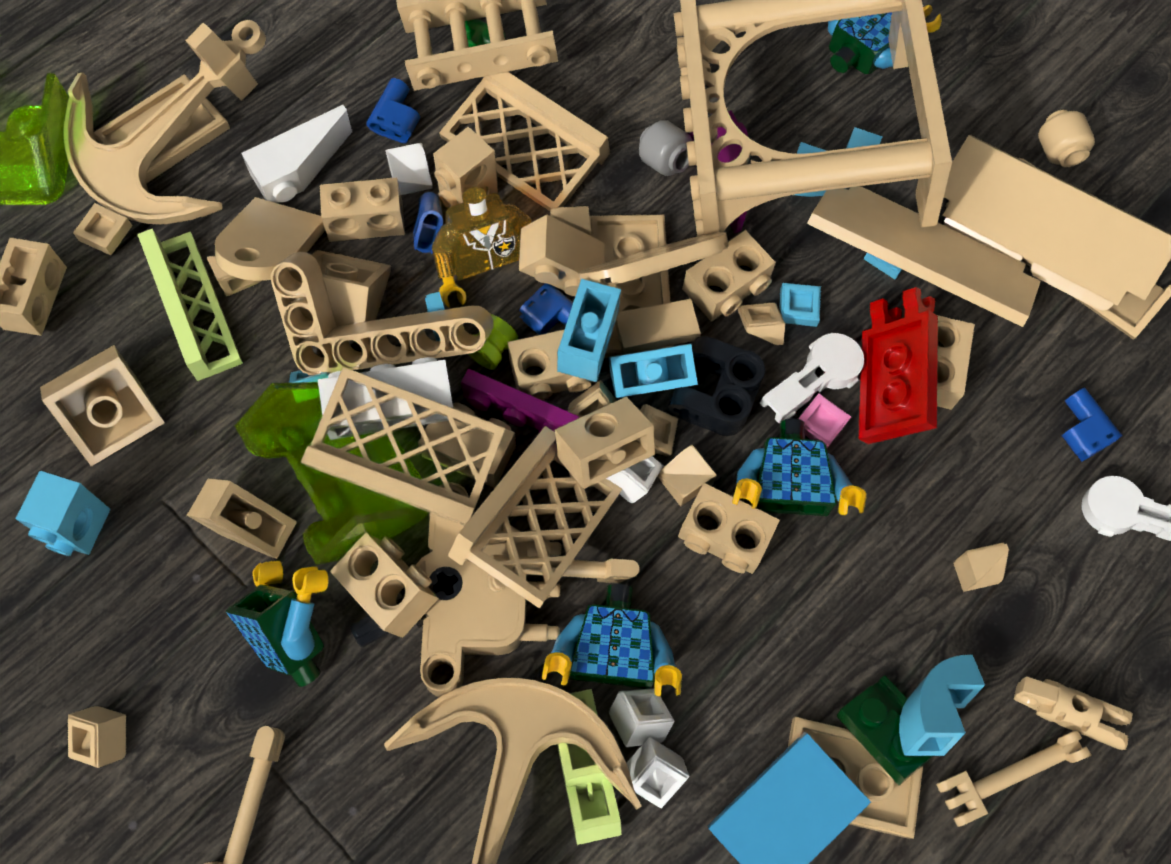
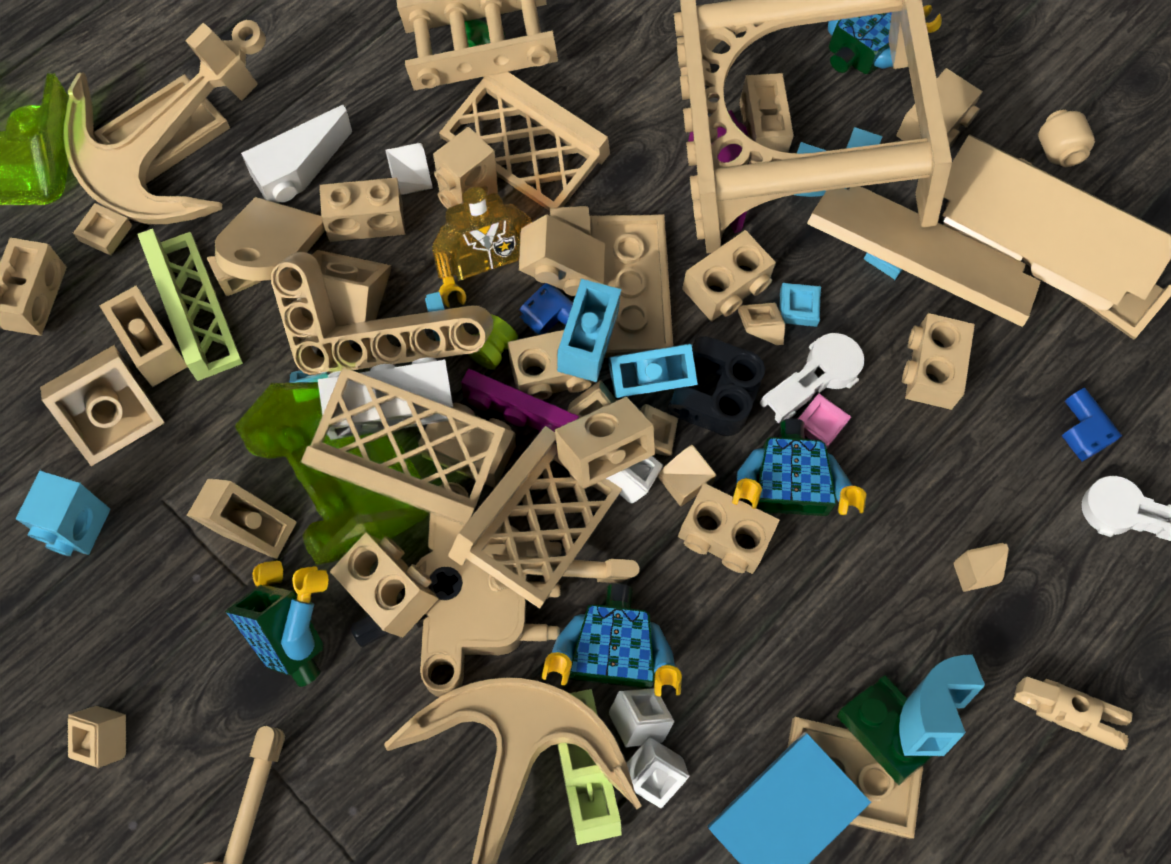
(143, 336): none -> tan brick
(392, 114): blue piece -> none
(427, 222): blue piece -> none
(657, 259): tan tile -> none
(657, 326): tan tile -> none
(664, 148): light grey head -> none
(766, 112): none -> tan brick
(899, 369): red tile -> none
(958, 107): none -> tan brick
(971, 793): tan hinge -> none

